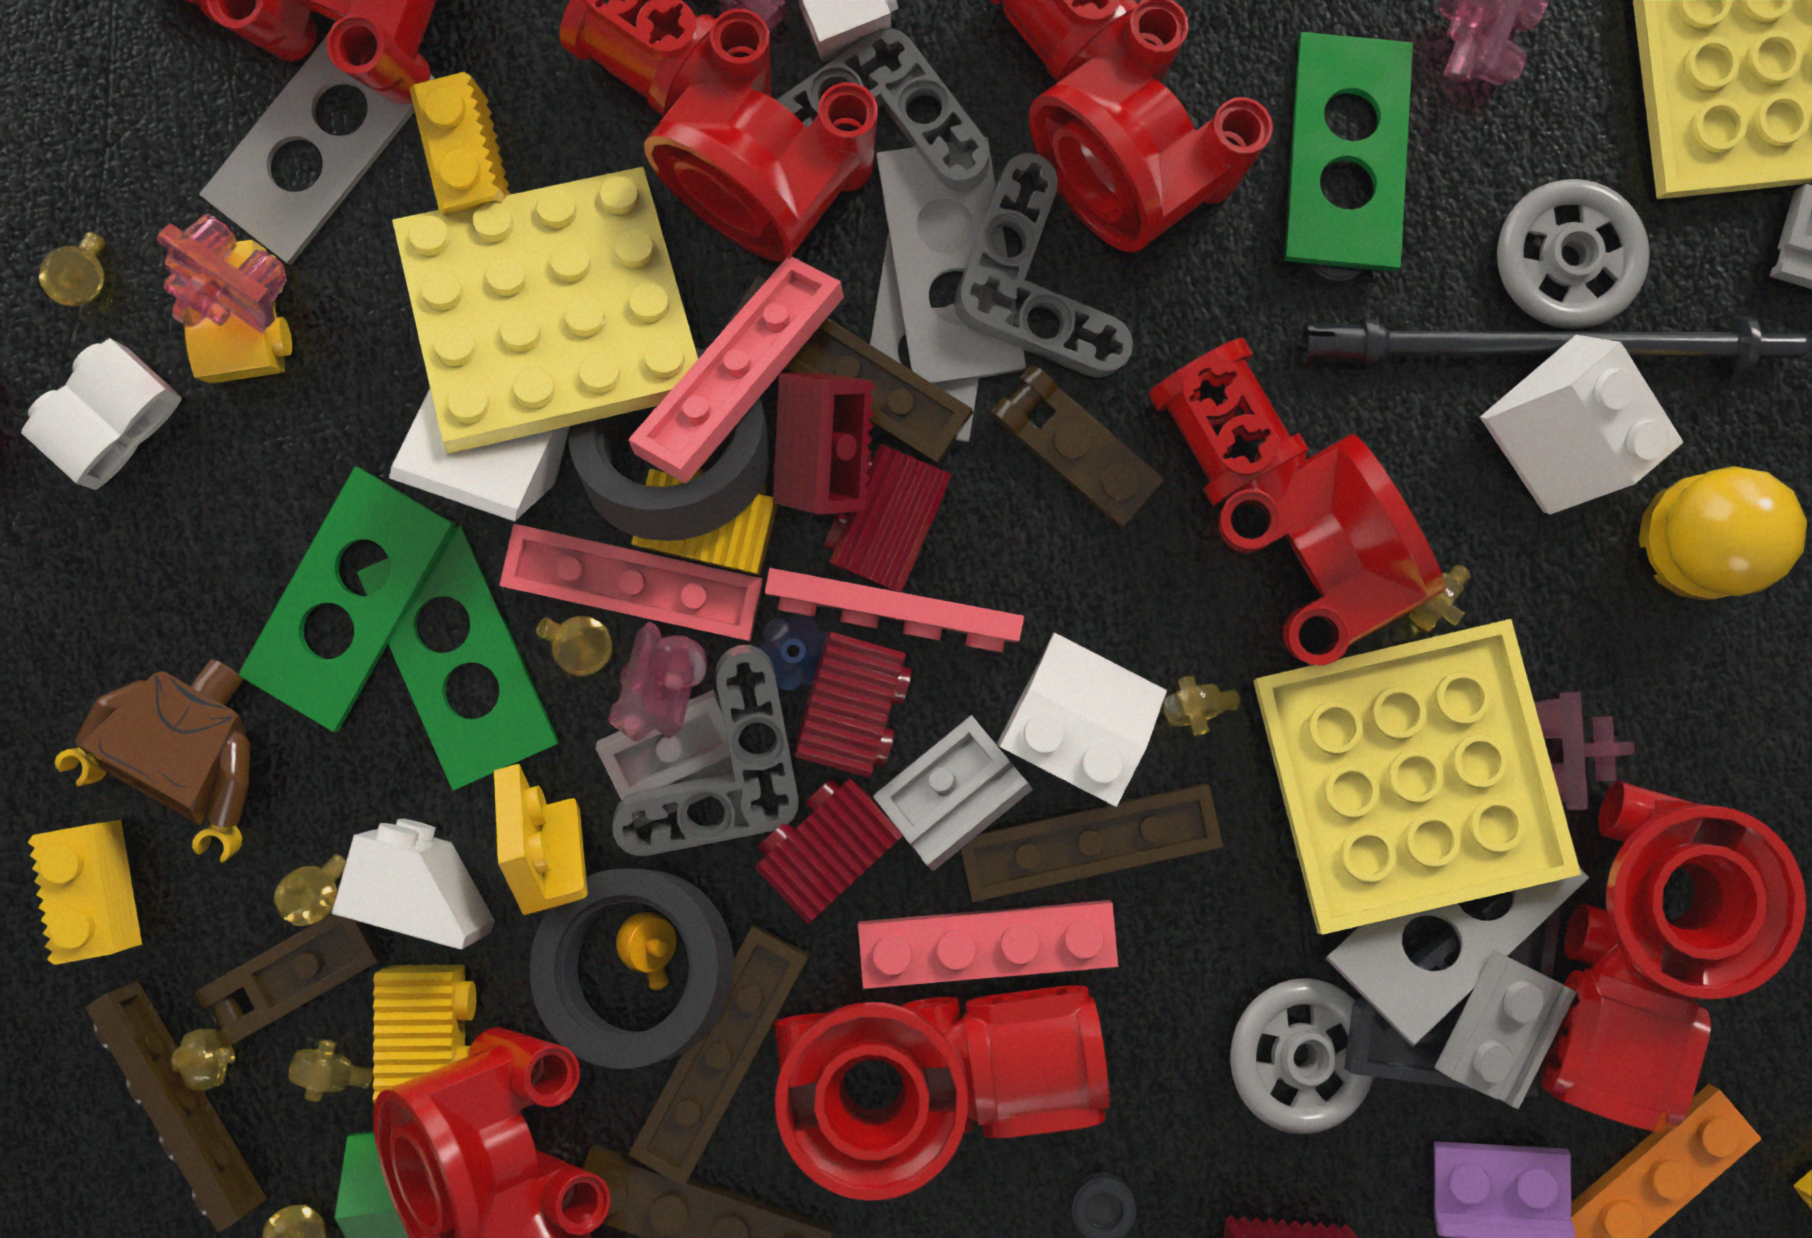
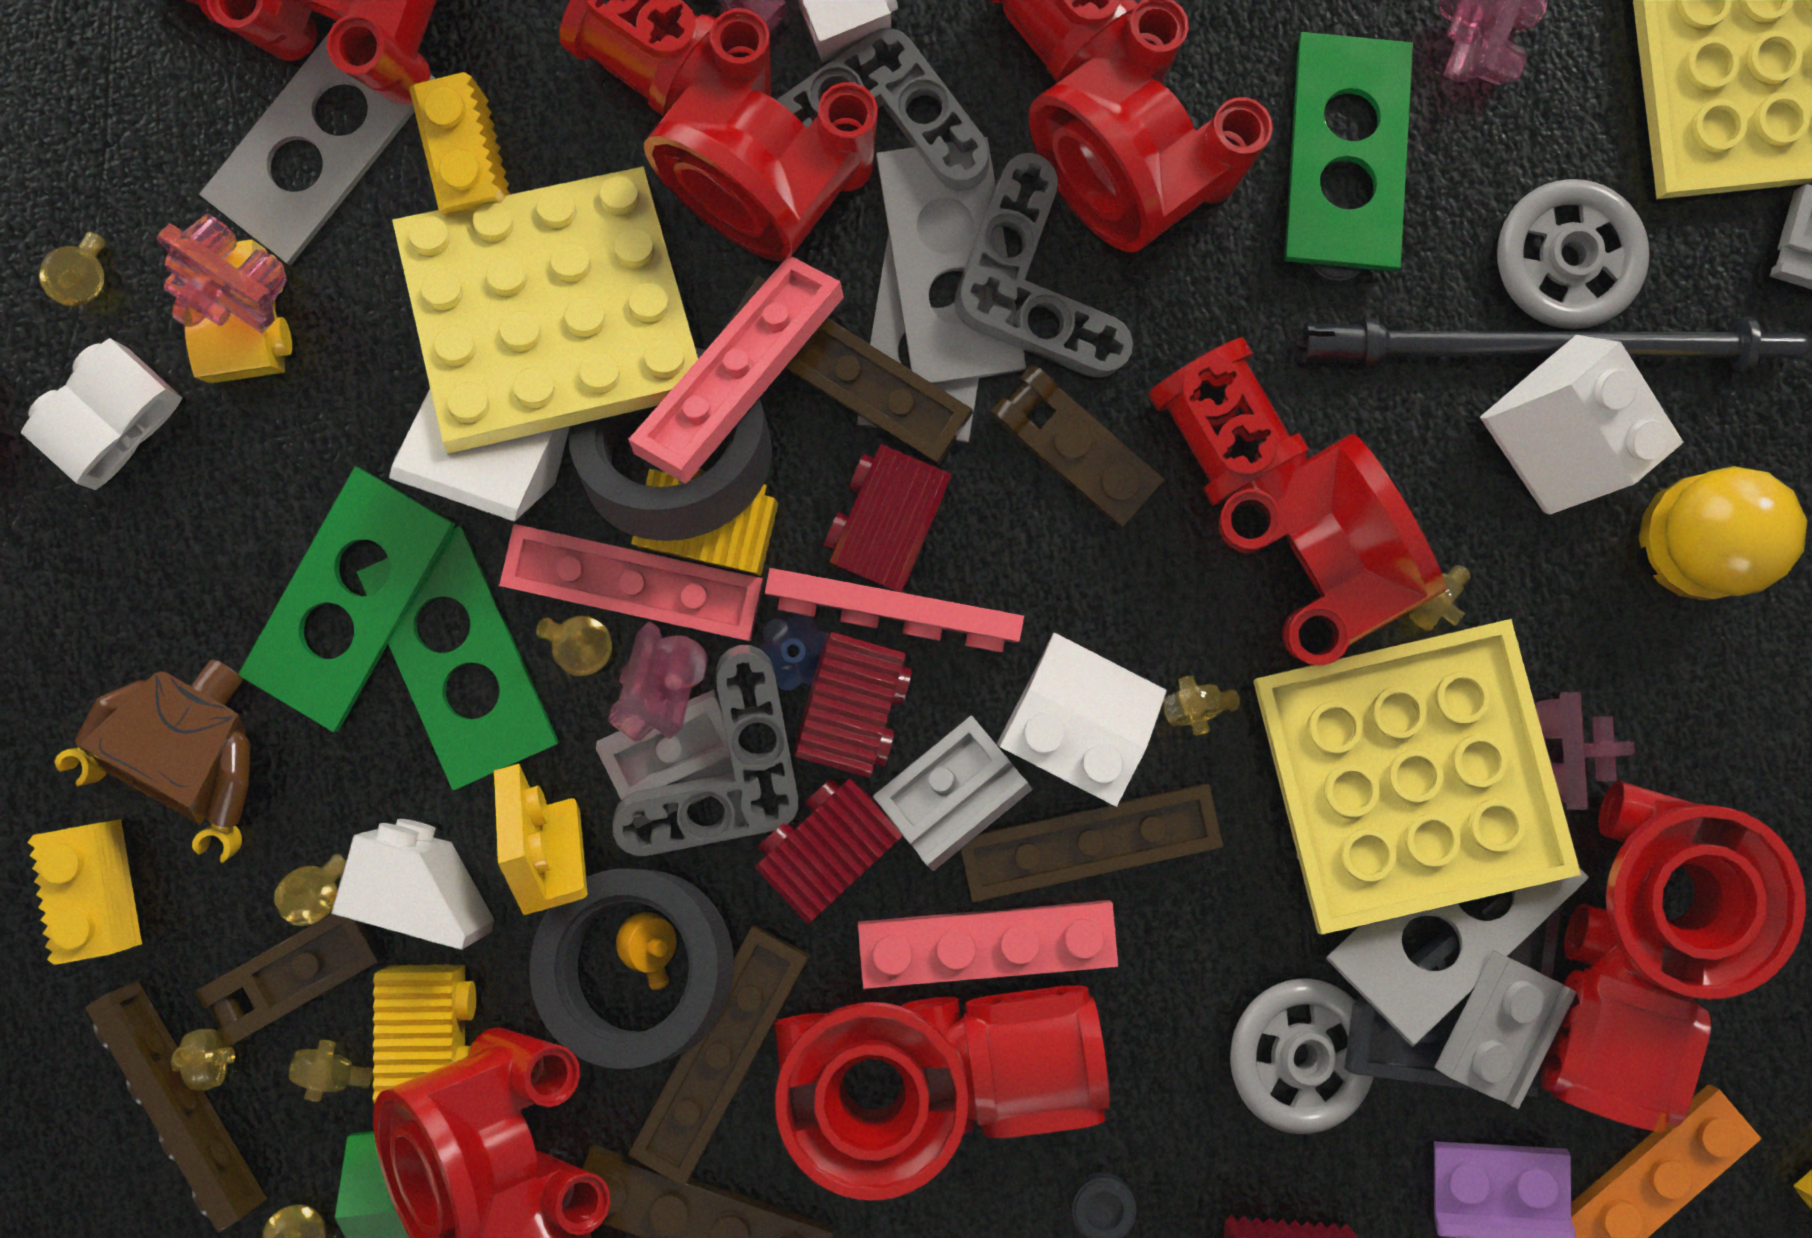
(822, 442): dark red brick -> none

